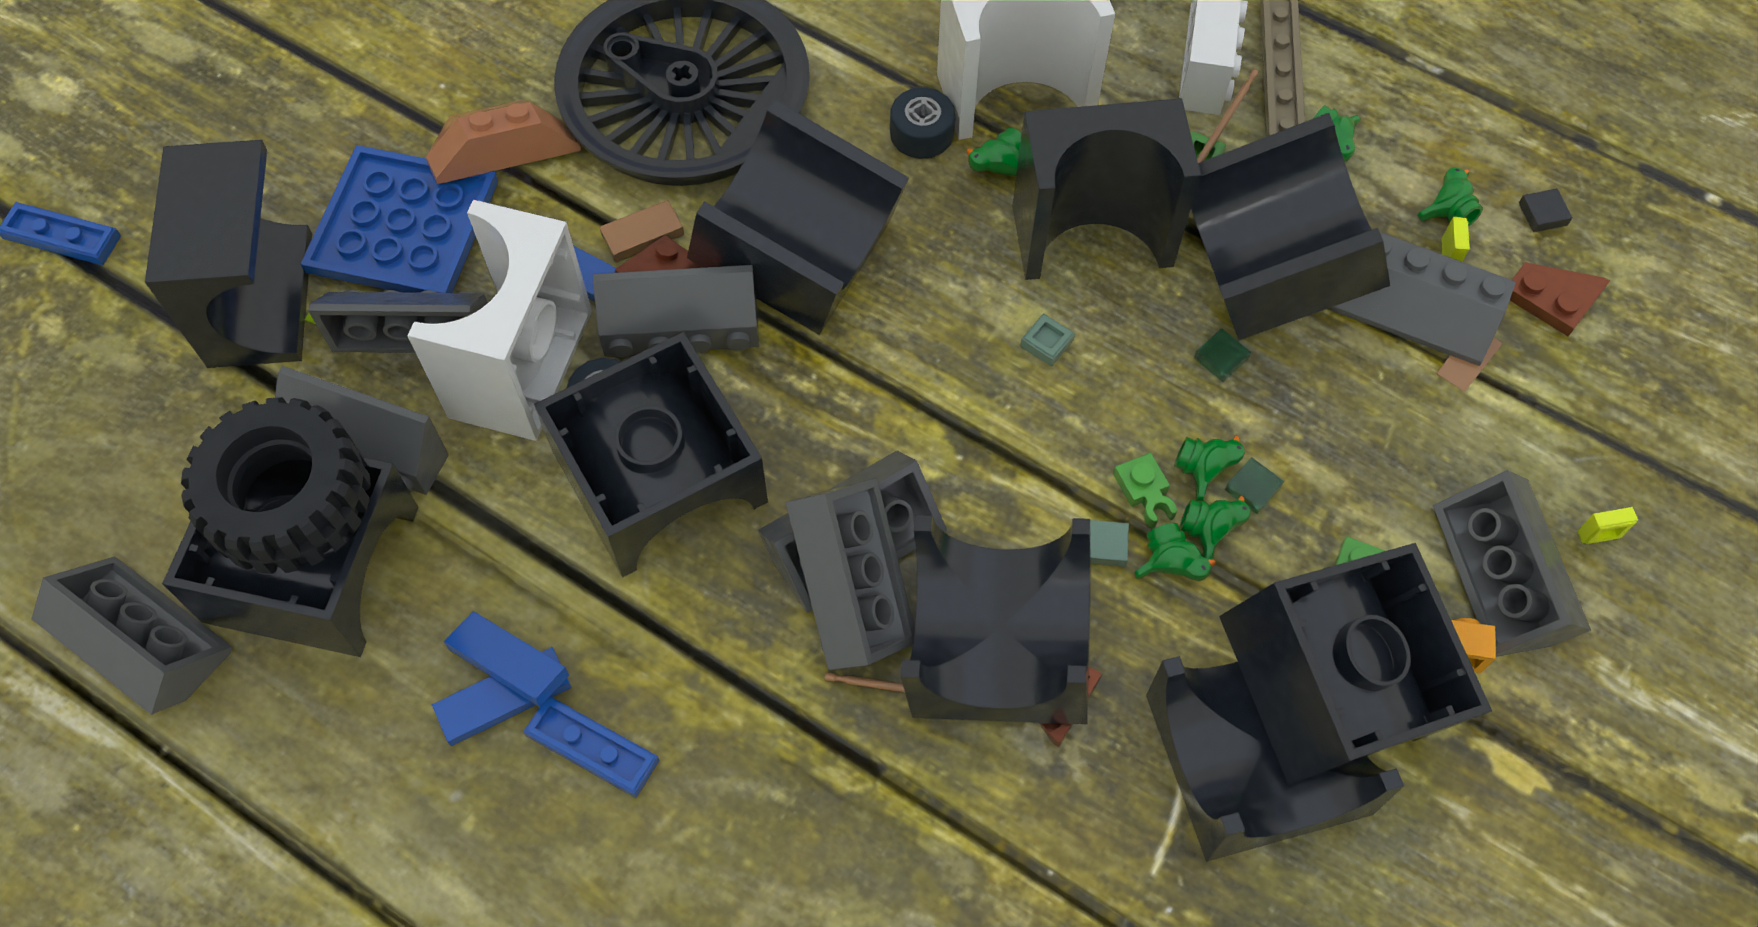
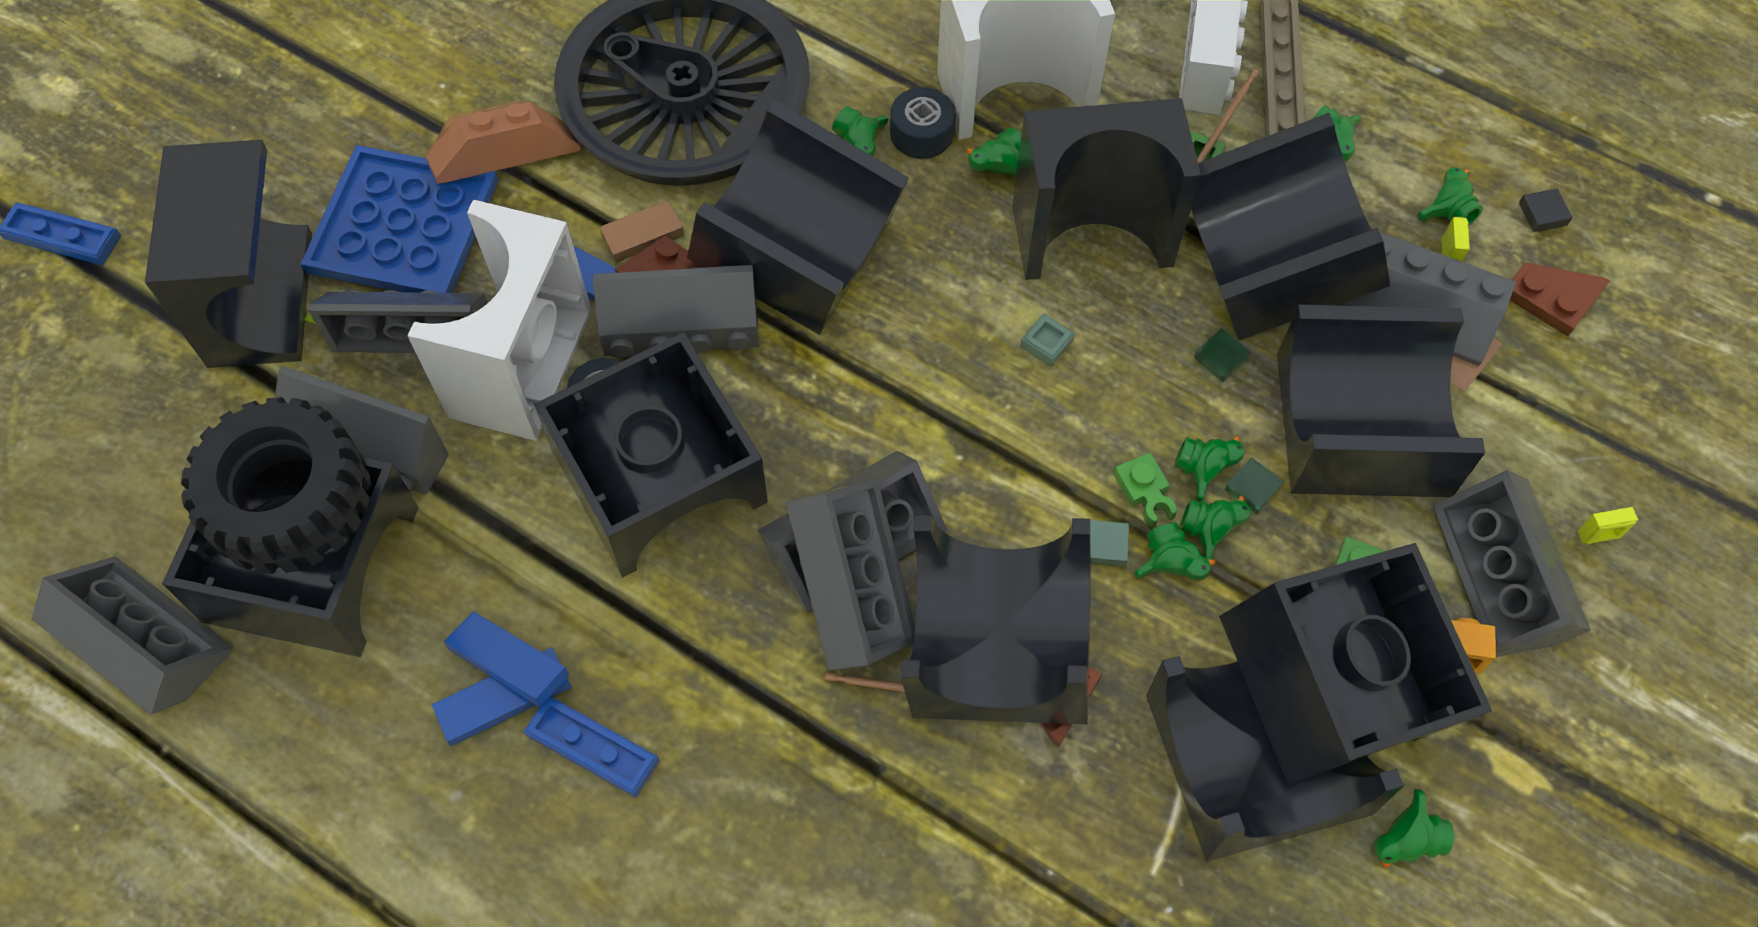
(858, 129): none -> green animal
(1373, 402): none -> black piece
(1415, 834): none -> green animal

